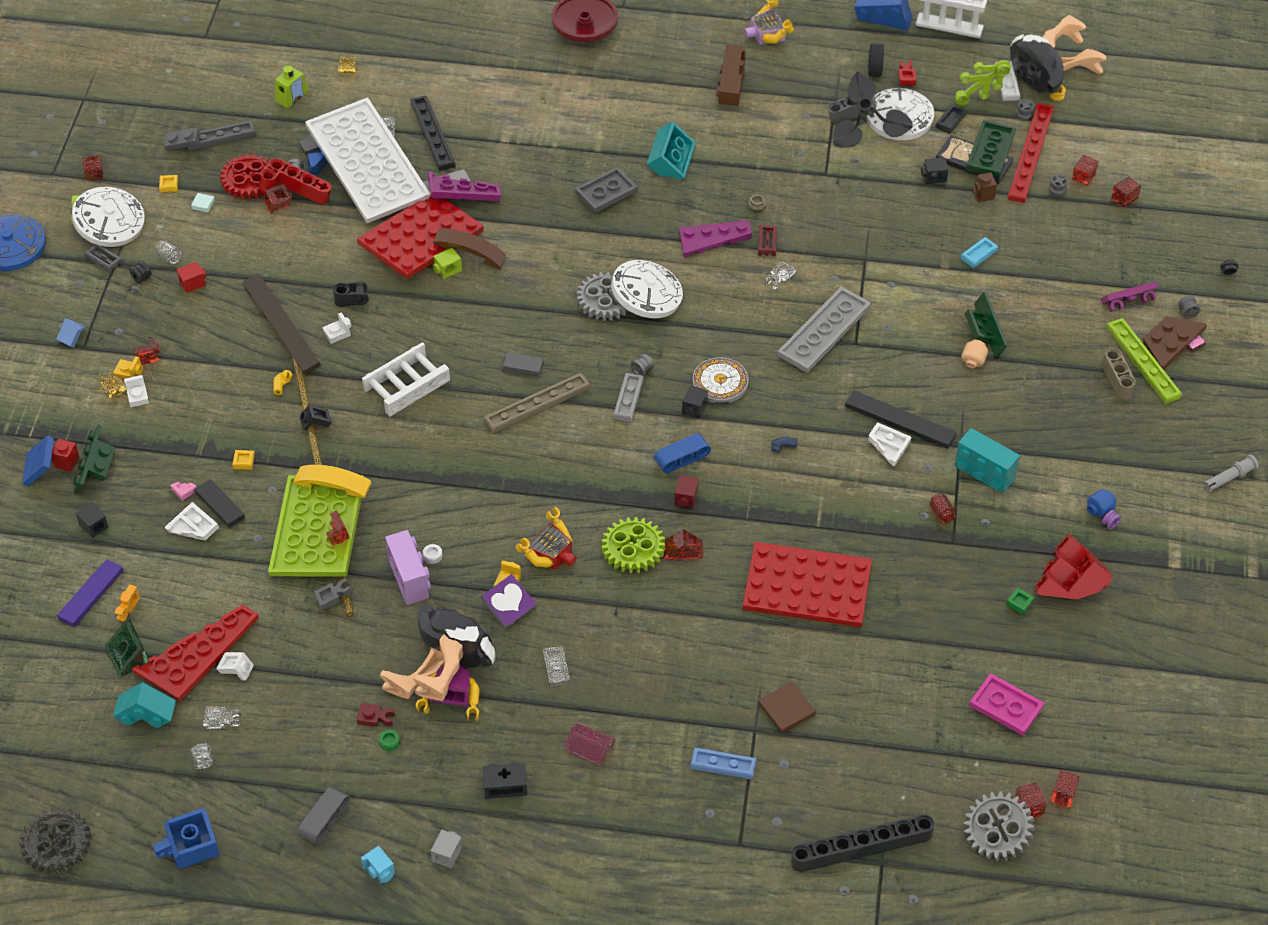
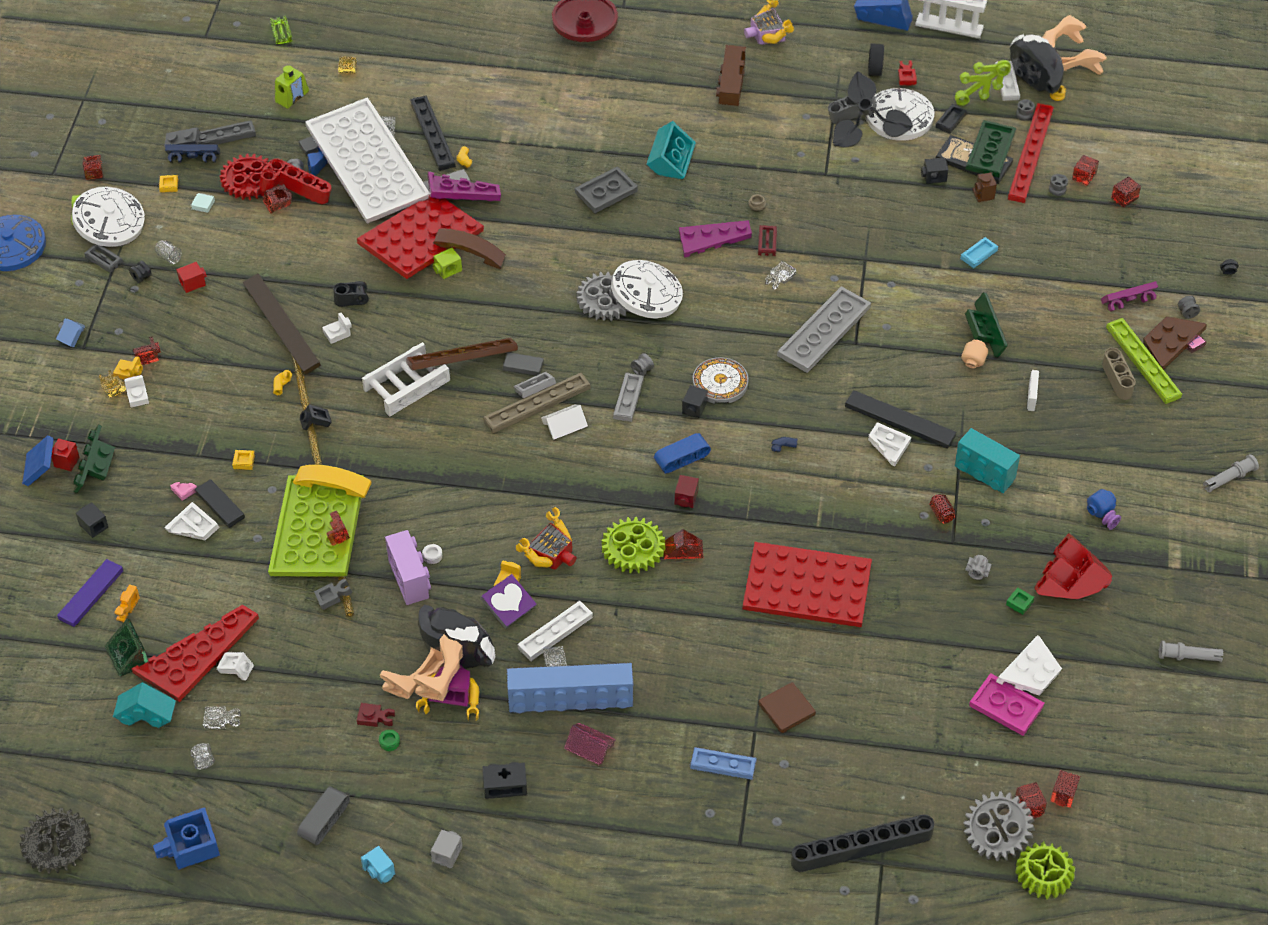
(192, 151): none -> dark blue plate
(279, 22): none -> clear neon green tile
(461, 353): none -> reddish brown tile
(462, 157): none -> yellow arm
(534, 384): none -> light grey tile
(555, 630): none -> white plate
(565, 421): none -> white panel
(570, 687): none -> medium blue brick
(978, 567): none -> light grey gear
(1031, 869): none -> lime gear
(1032, 393): none -> white tile
(1032, 668): none -> white wing
(1181, 651): none -> light grey pin

